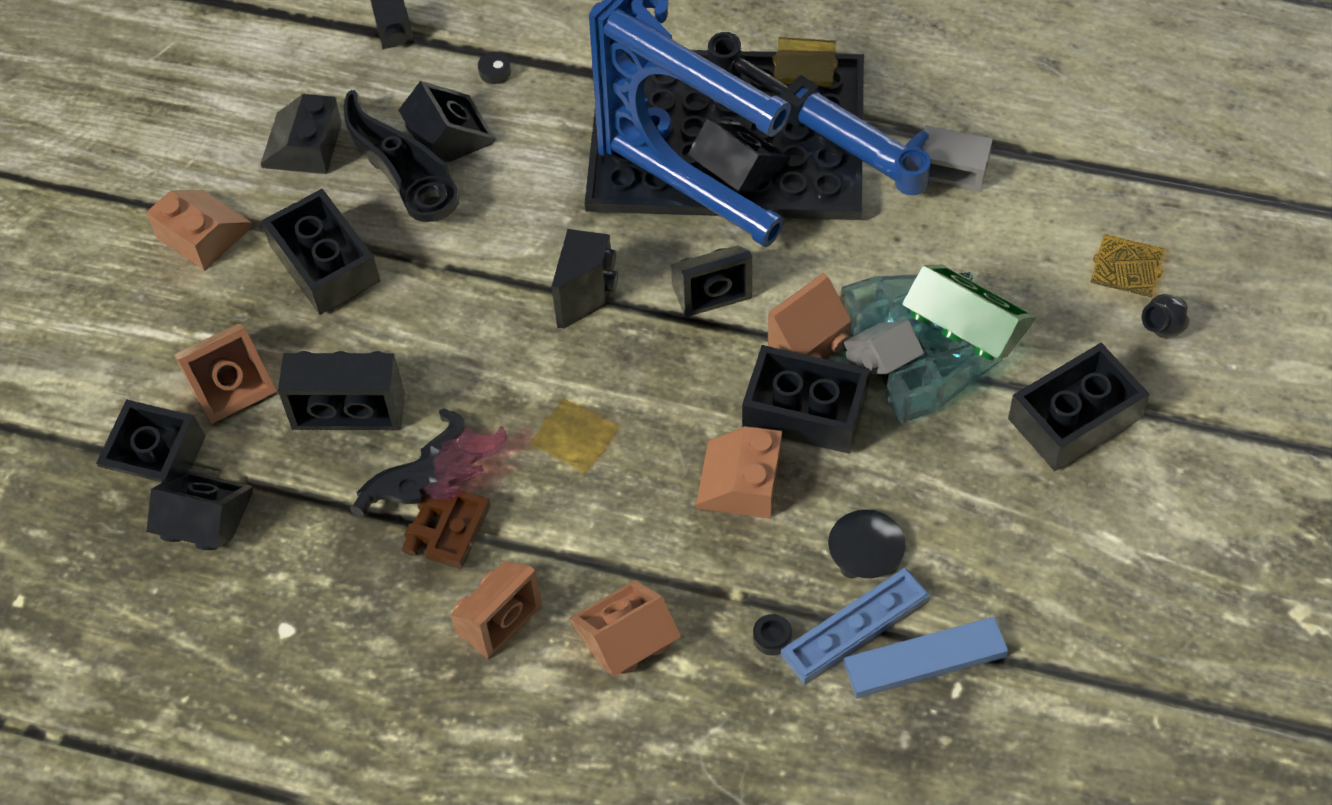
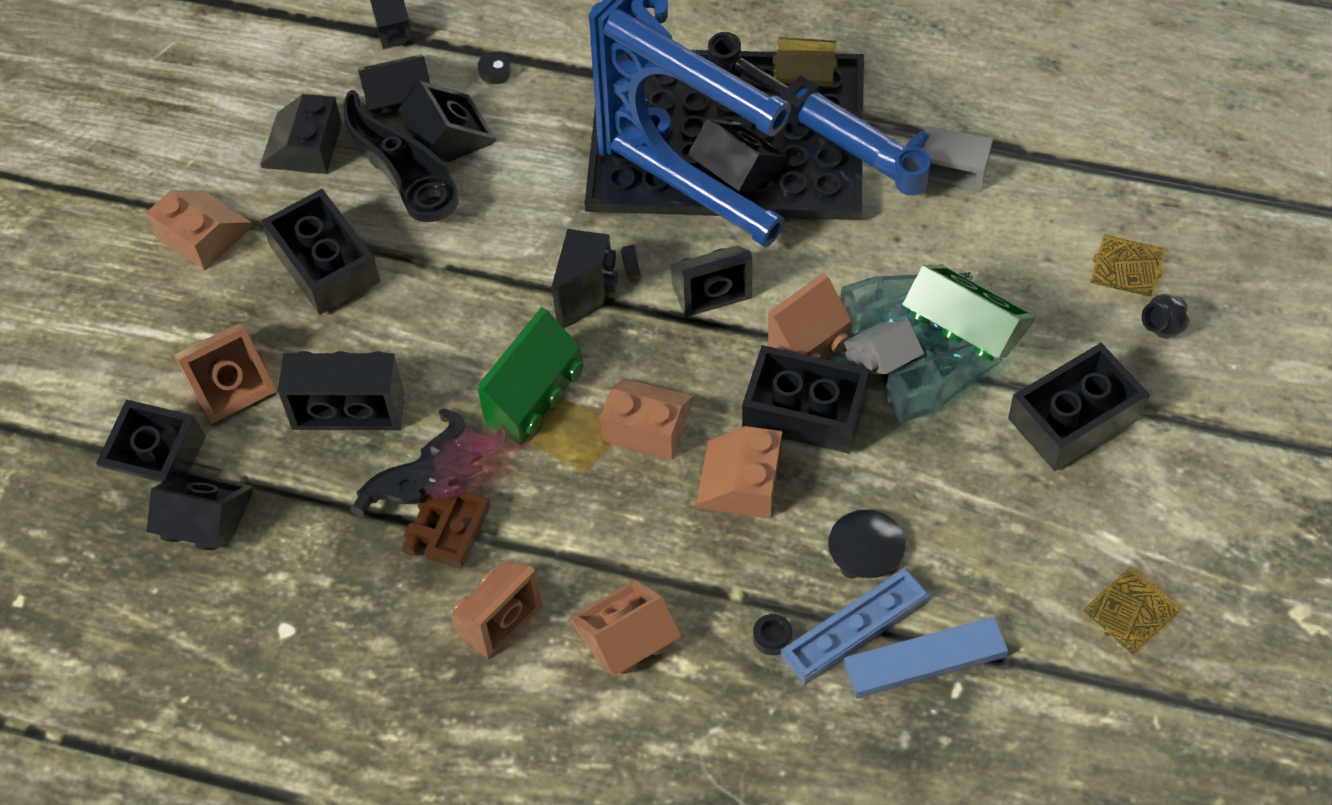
(392, 82): none -> black slope
(530, 377): none -> green slope
(631, 262): none -> black tile
(644, 417): none -> nougat slope
(1131, 610): none -> clear yellow piece

